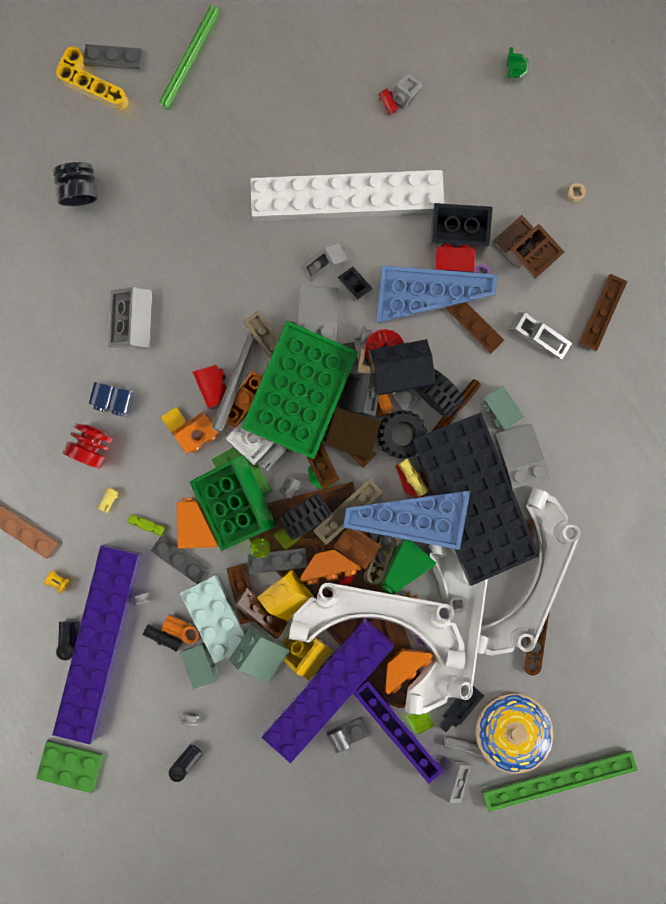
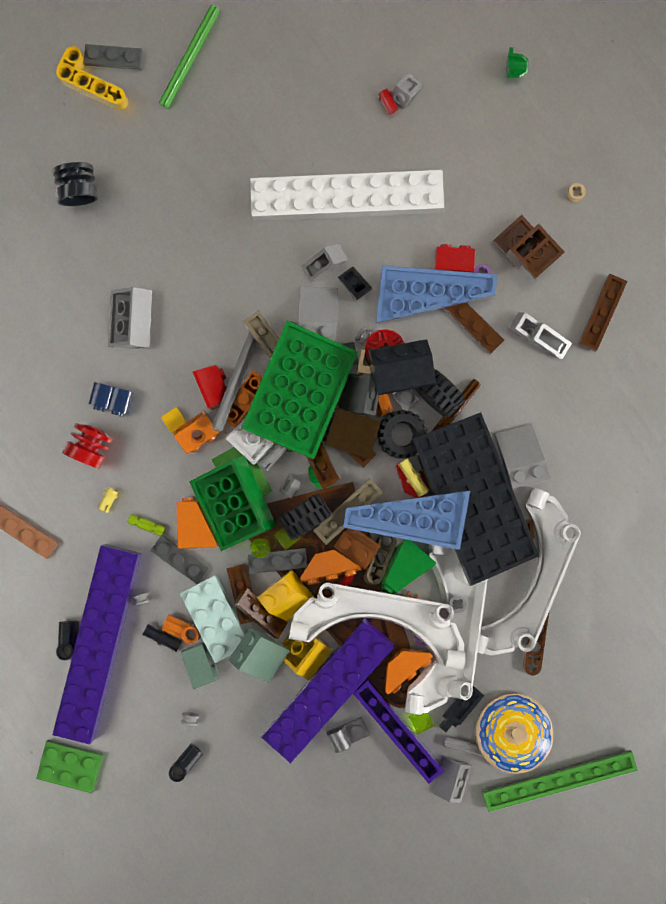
(53, 576): yellow bush -> none
(461, 225): black slope -> none
(501, 408): sand green brick -> none

